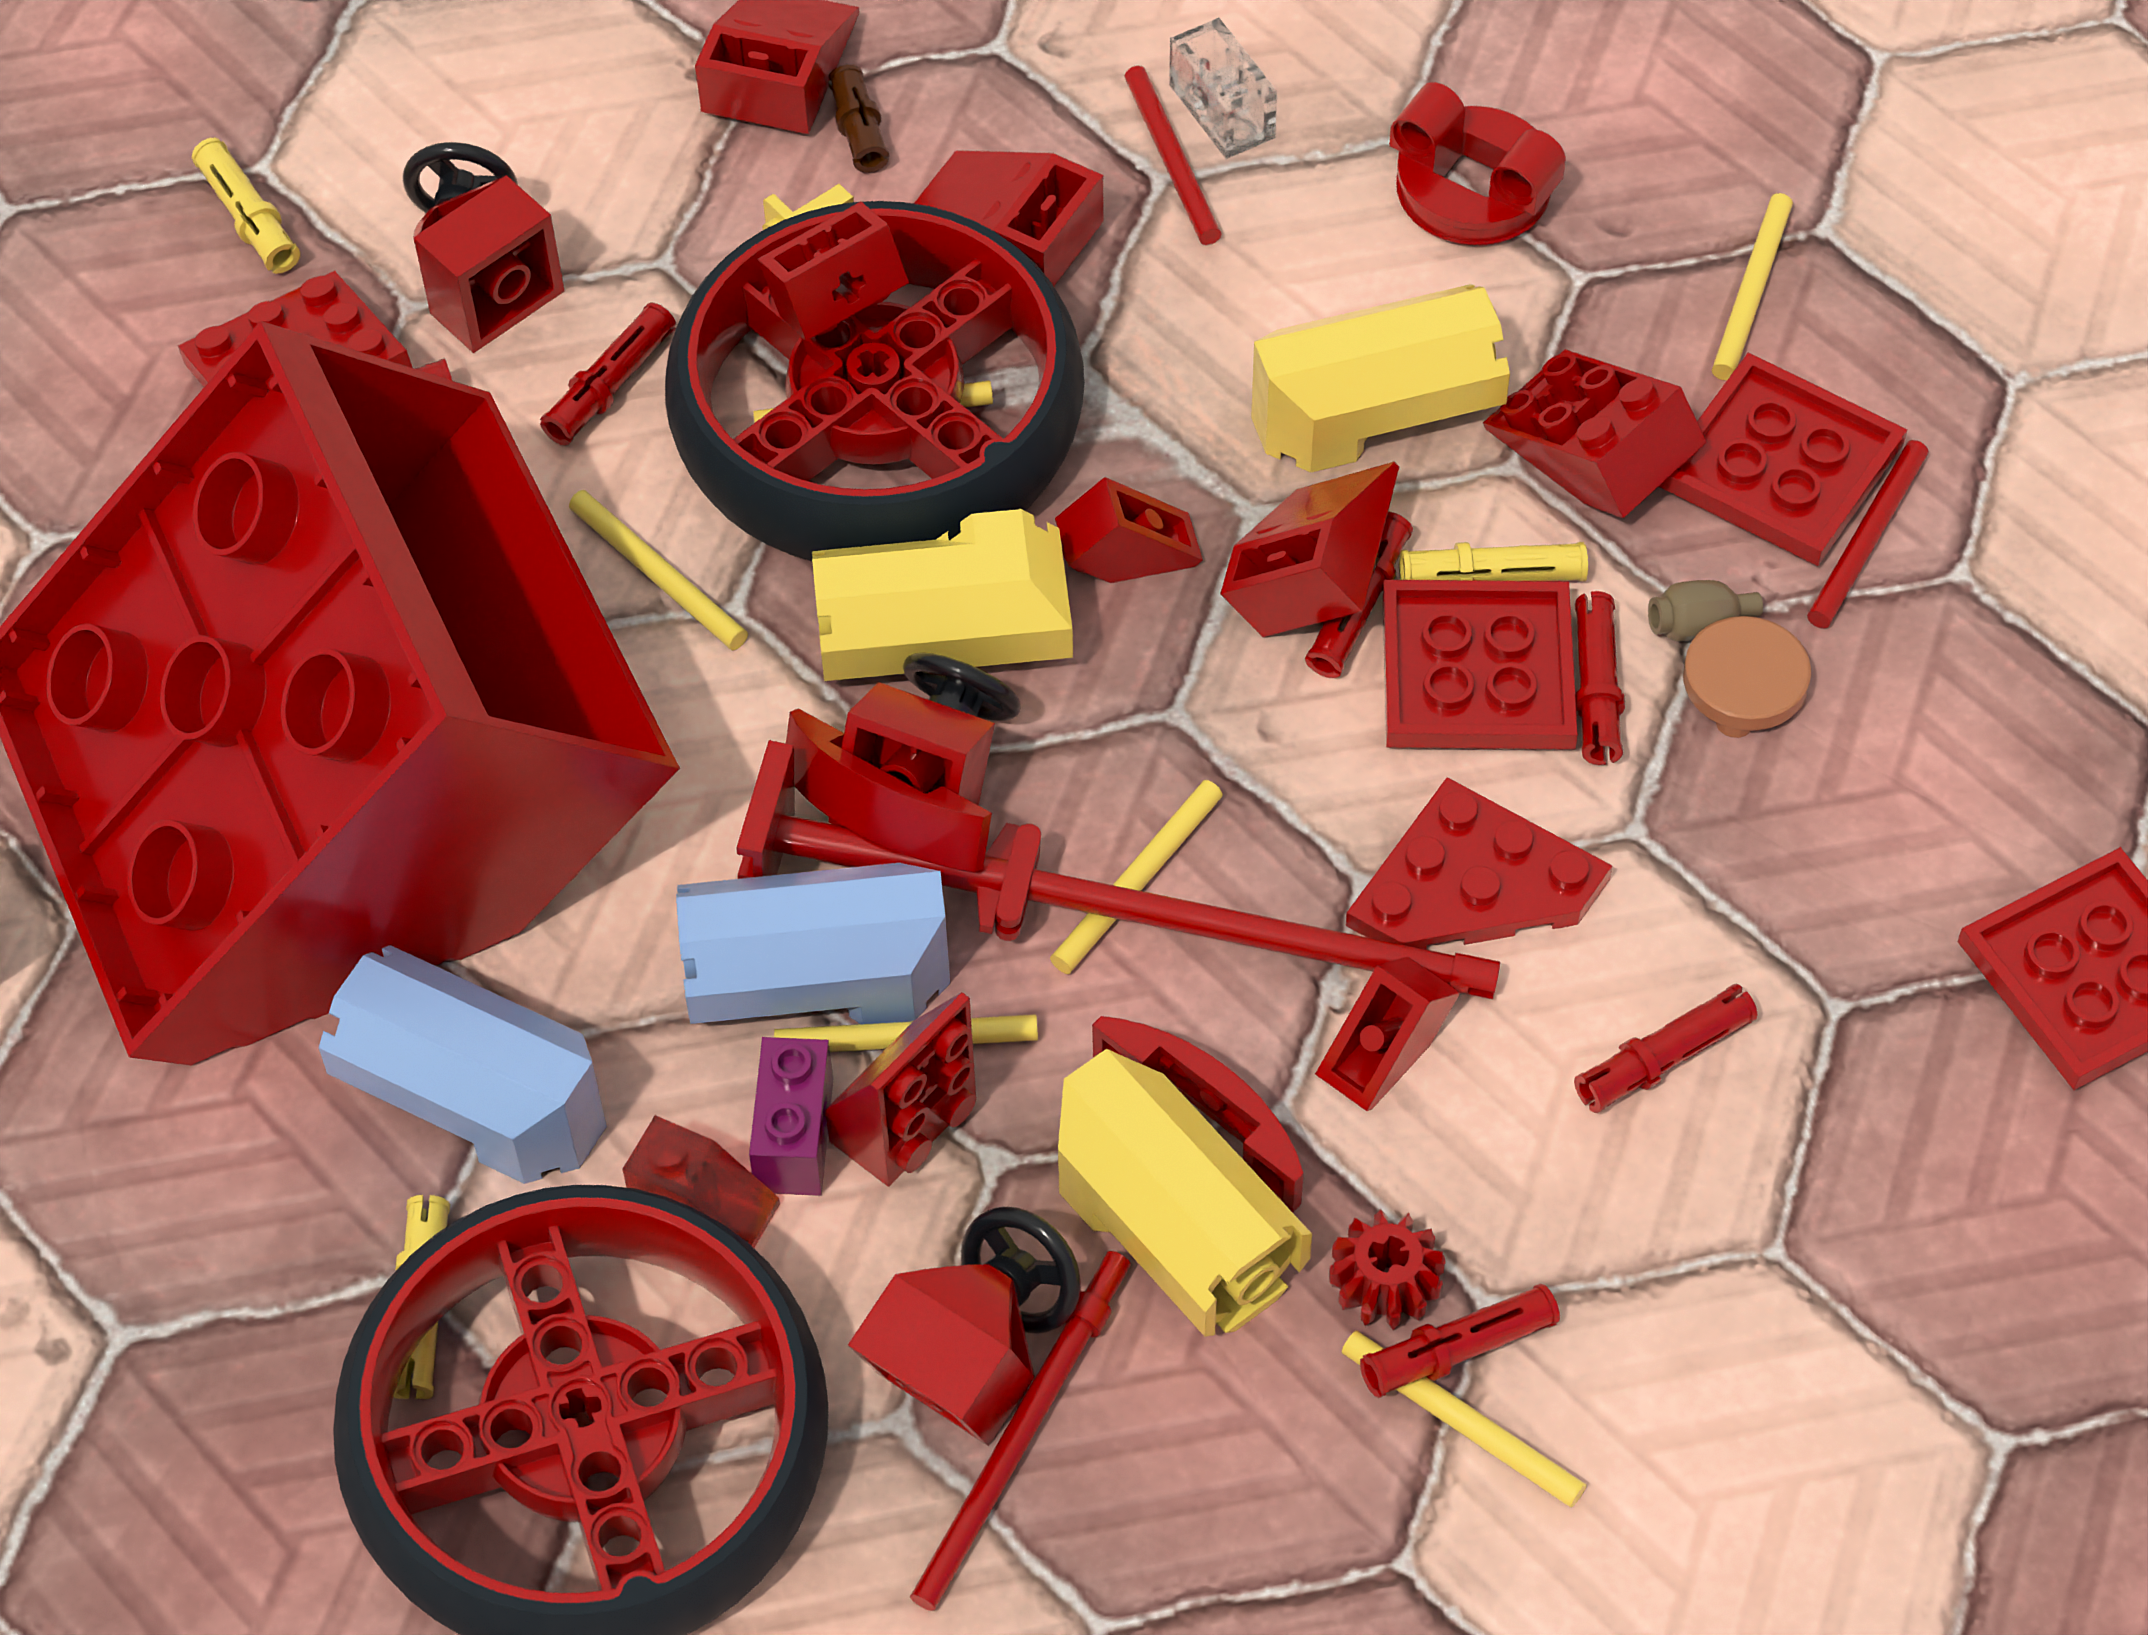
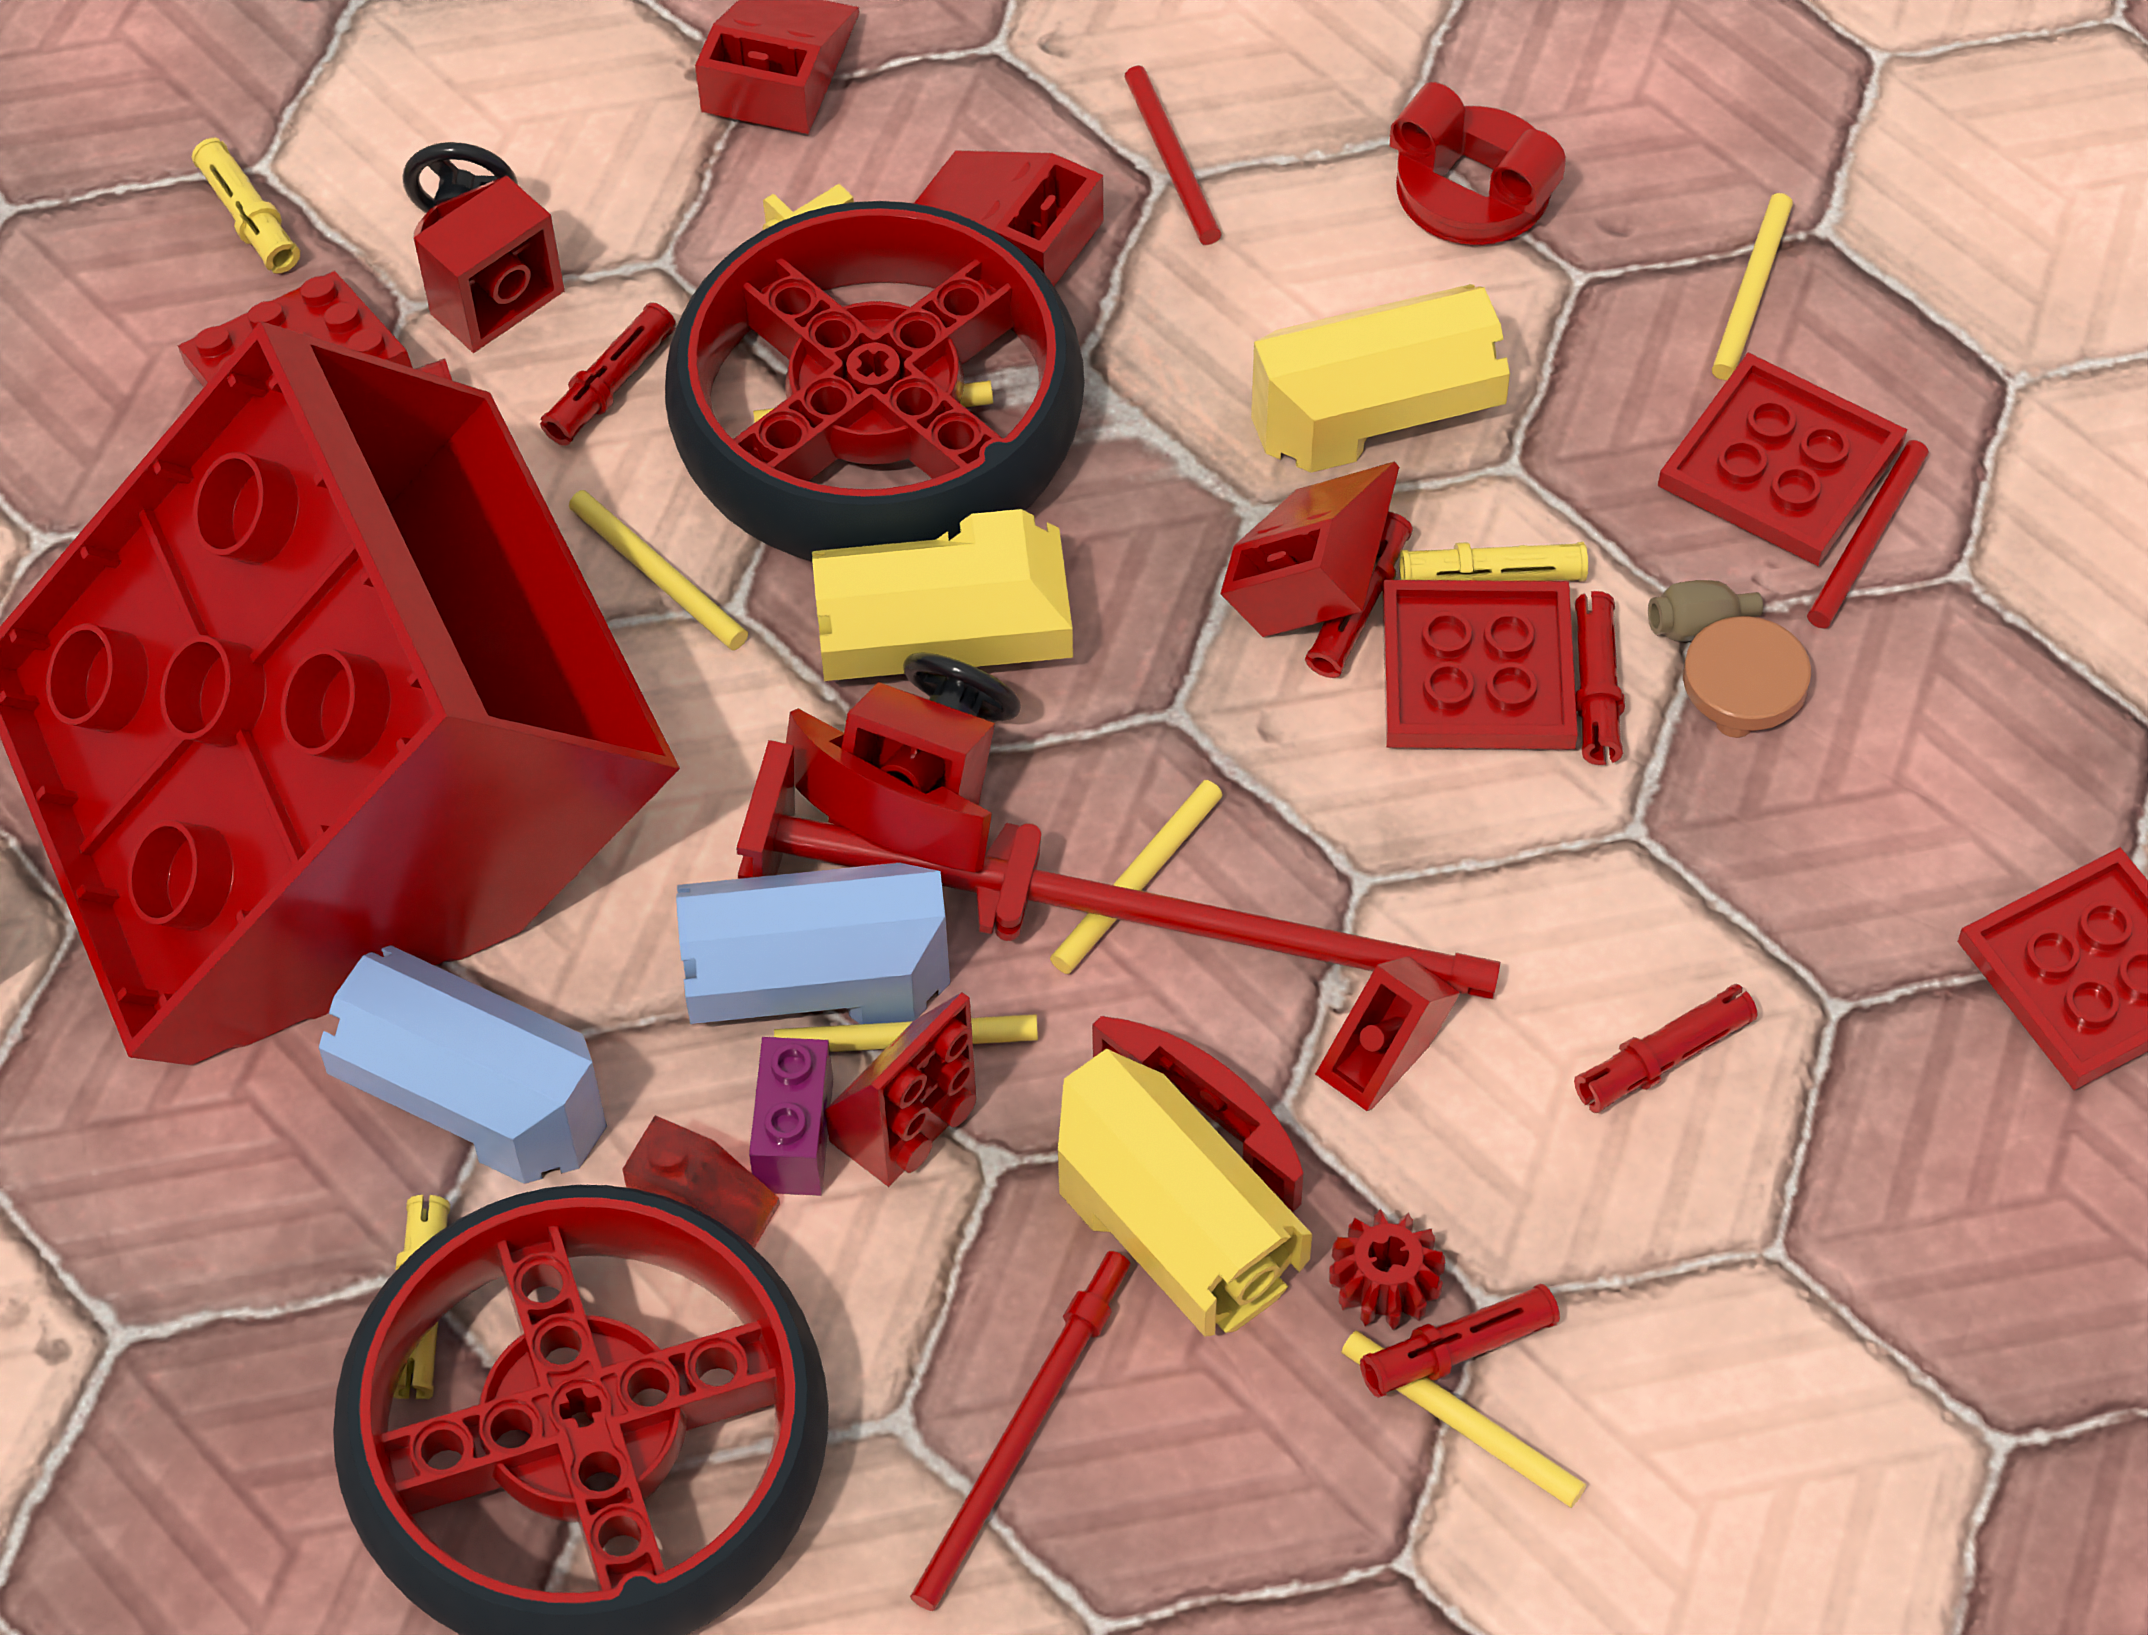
(833, 271): red brick -> none
(858, 118): reddish brown pin -> none
(959, 1330): red piece -> none
(1126, 534): red slope -> none
(1222, 88): clear brick -> none
(1475, 876): red plate -> none
(1599, 430): red slope -> none

